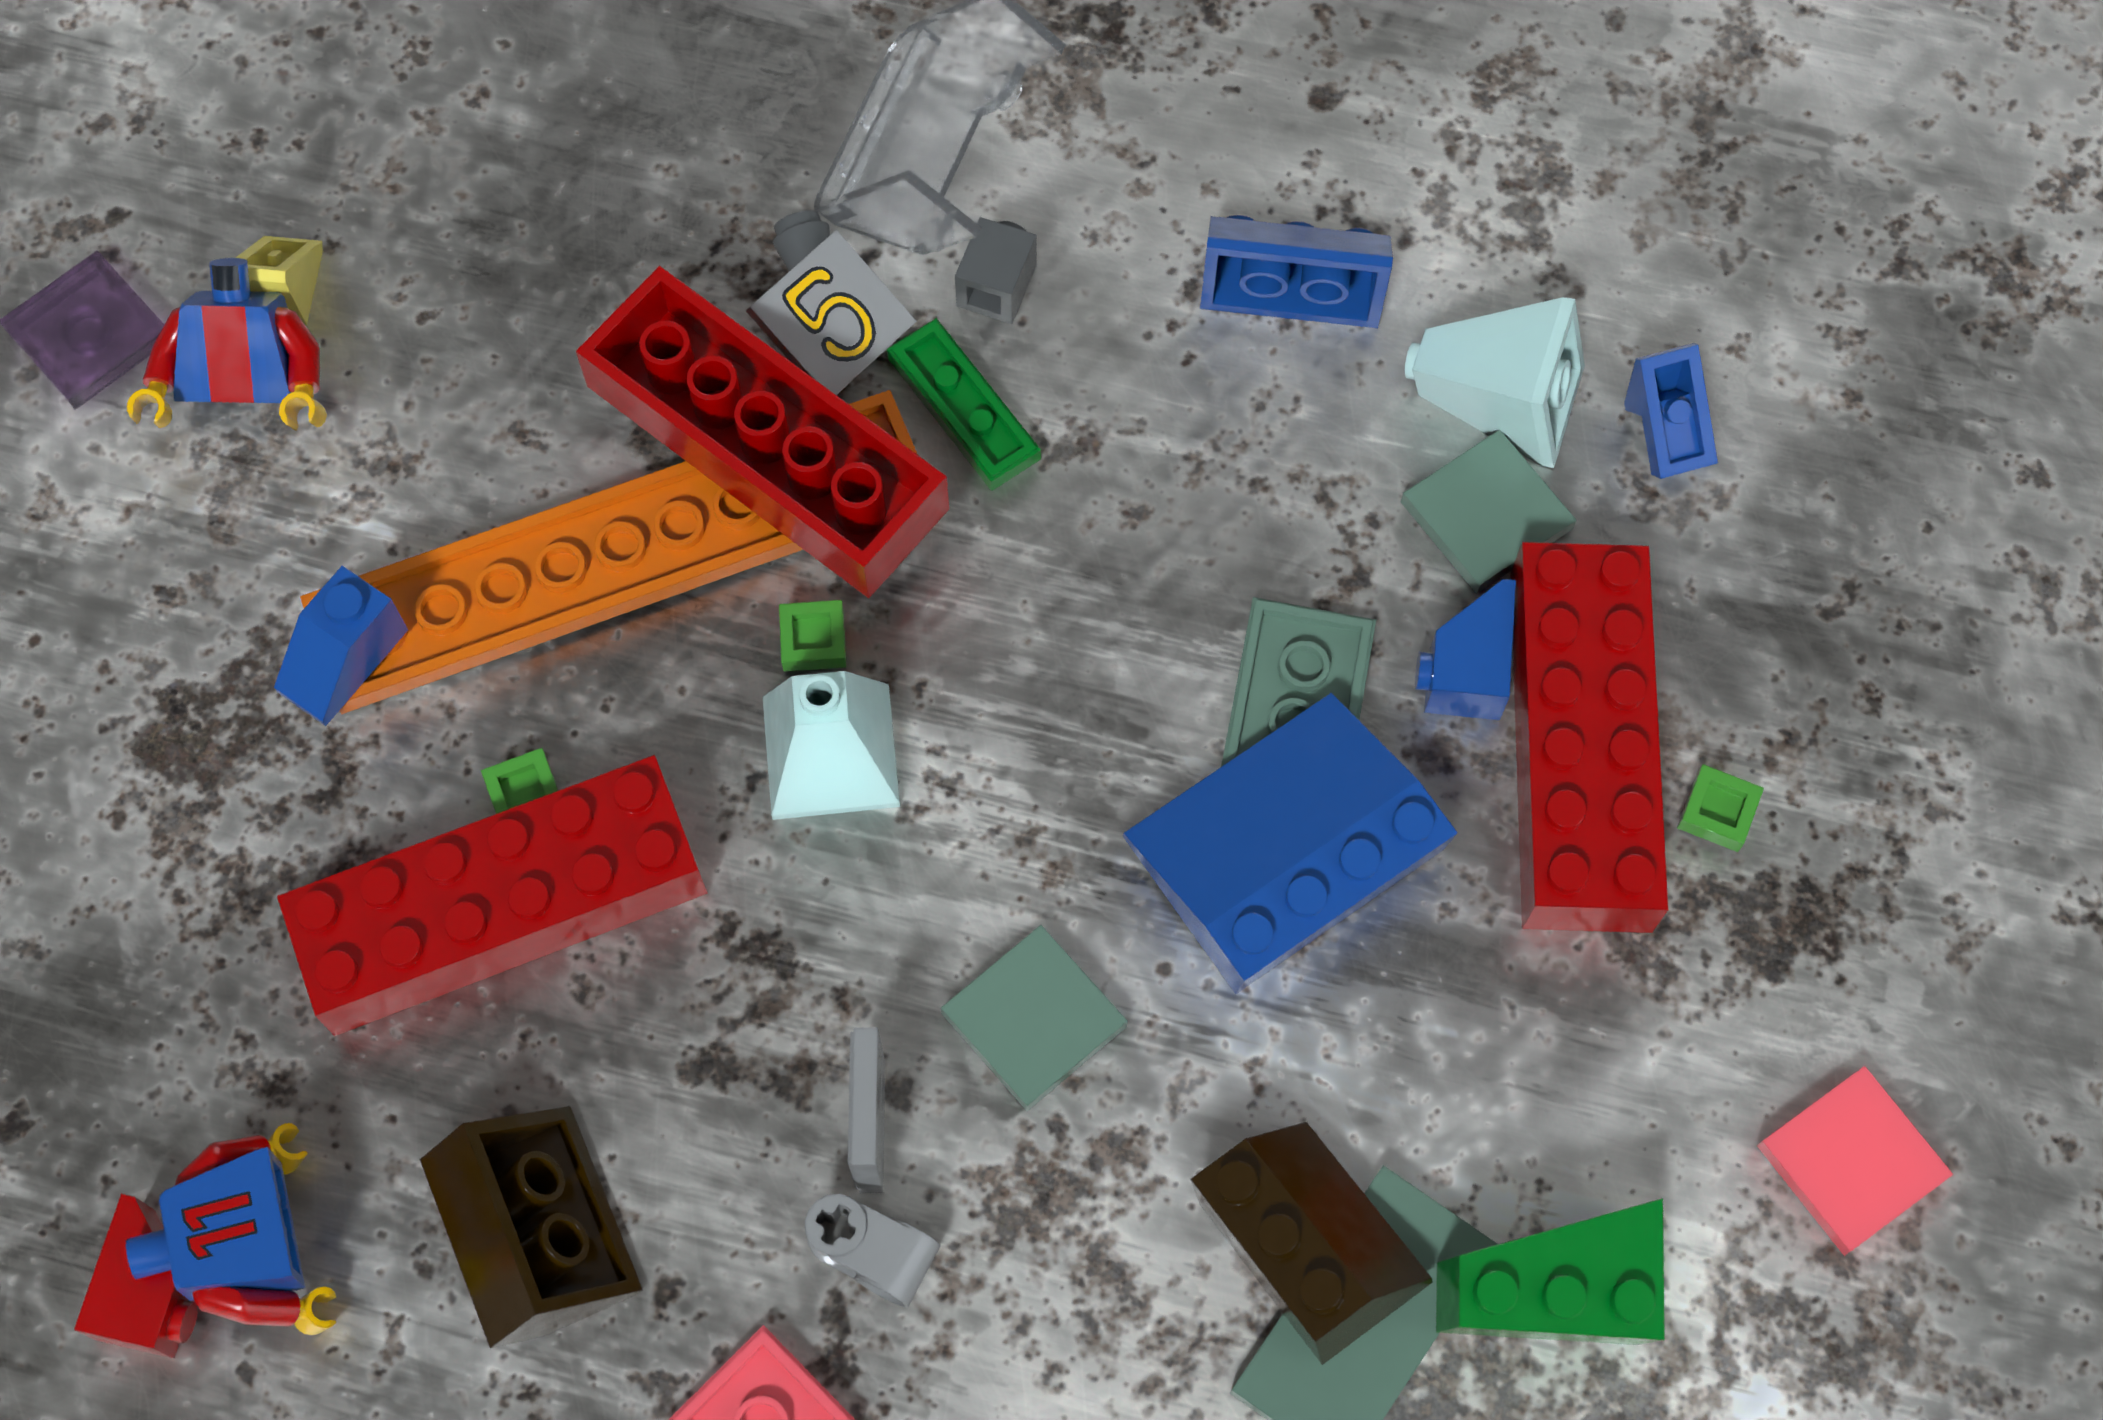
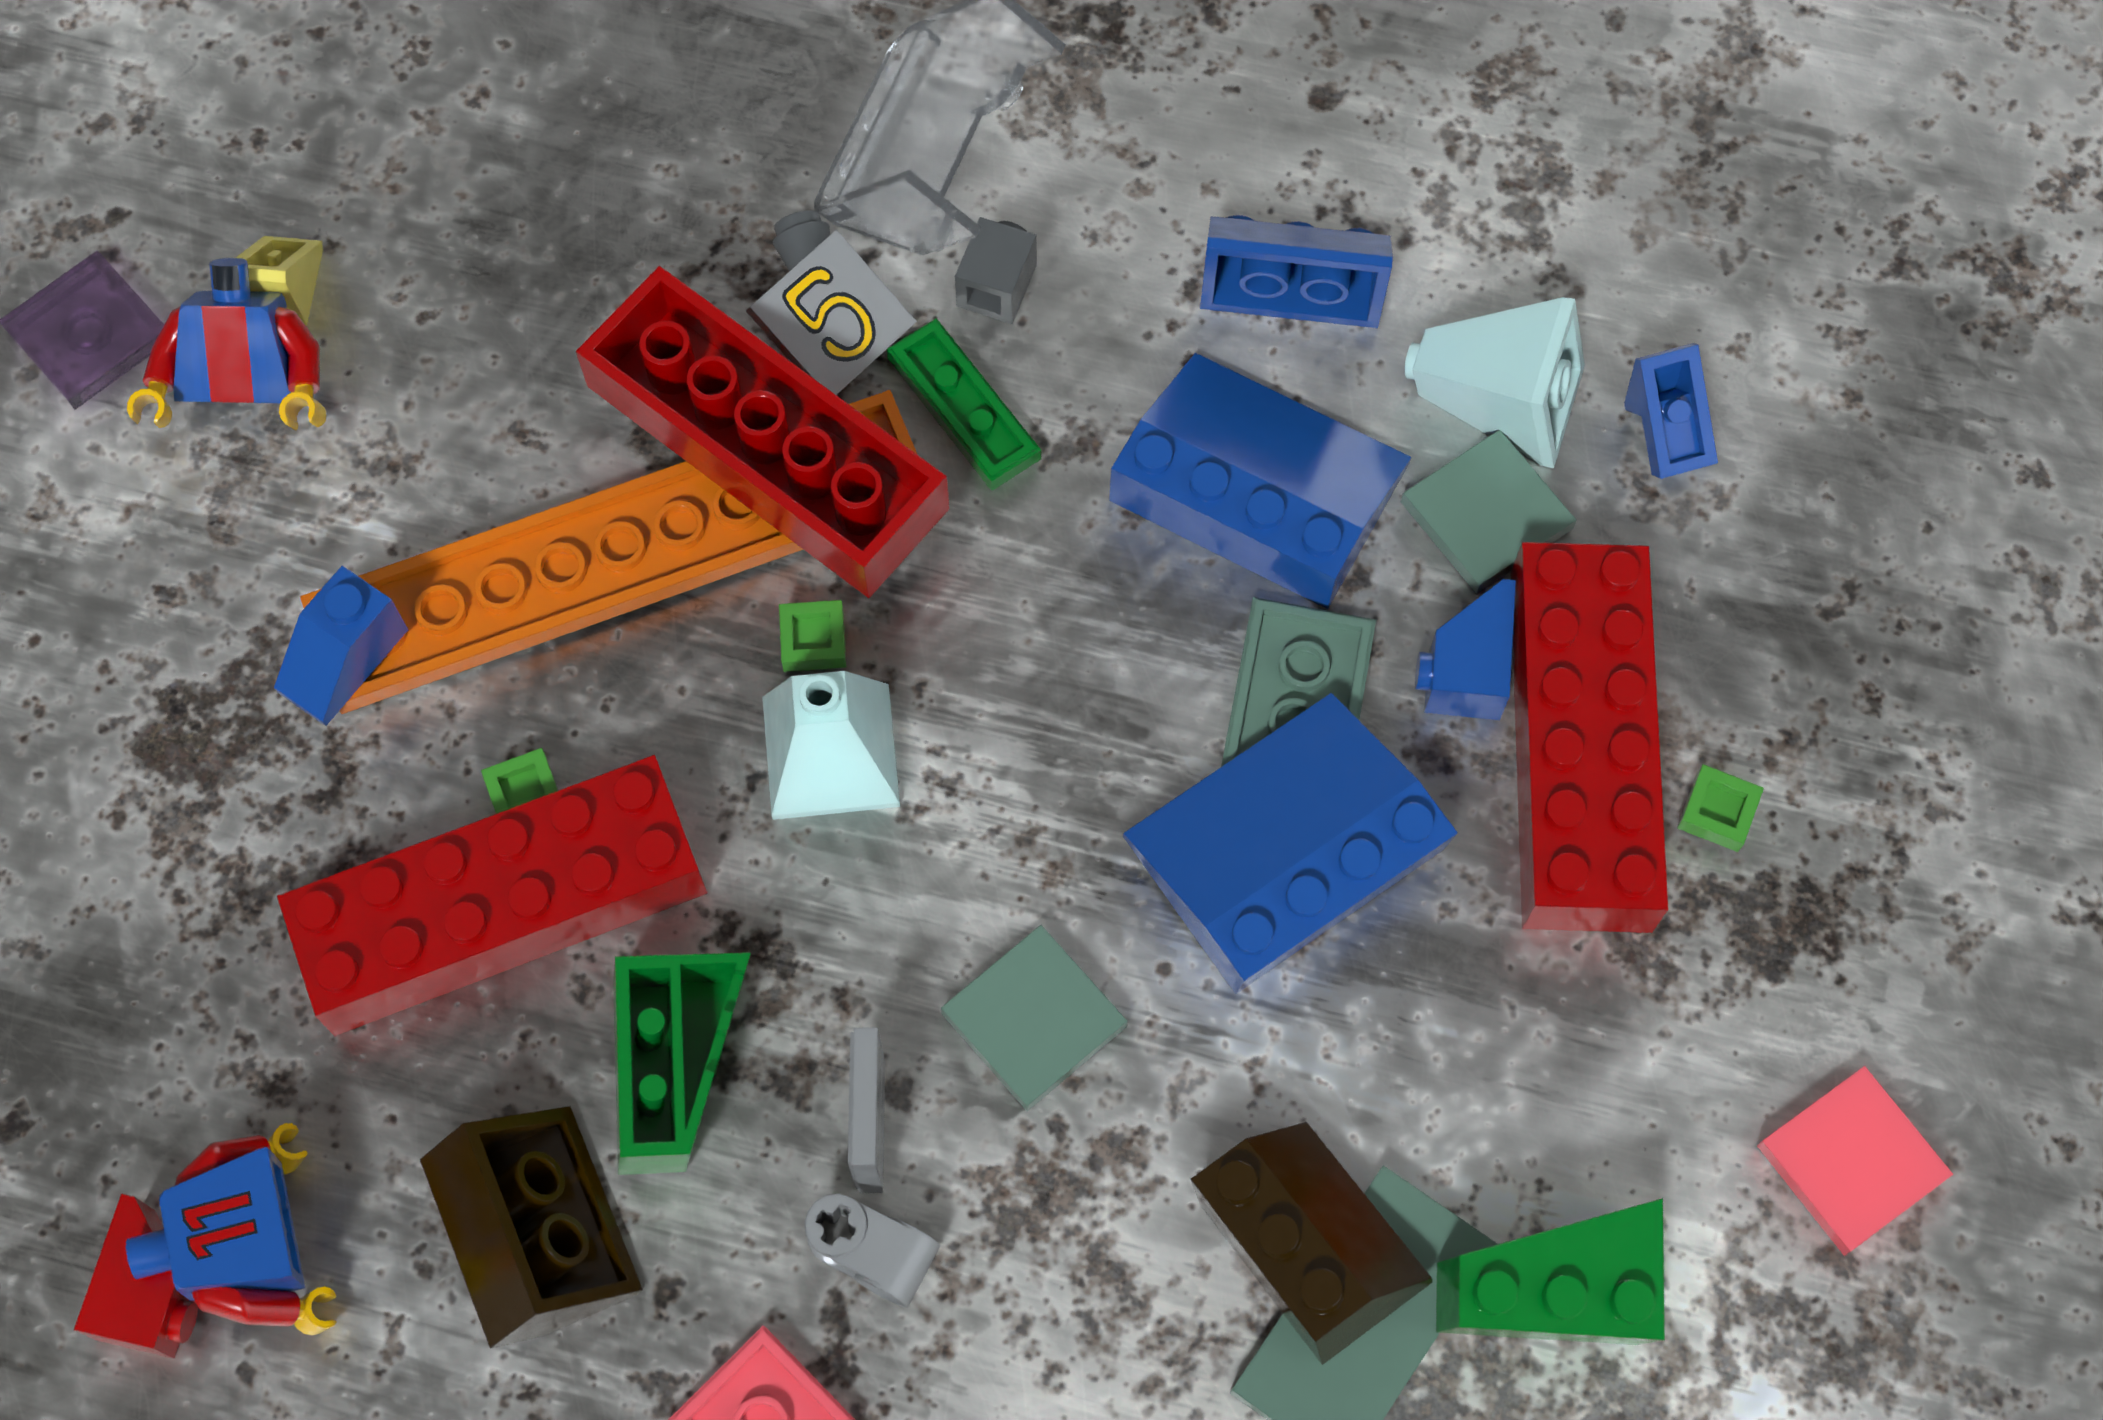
(668, 1046): none -> green wedge
(1256, 478): none -> blue slope

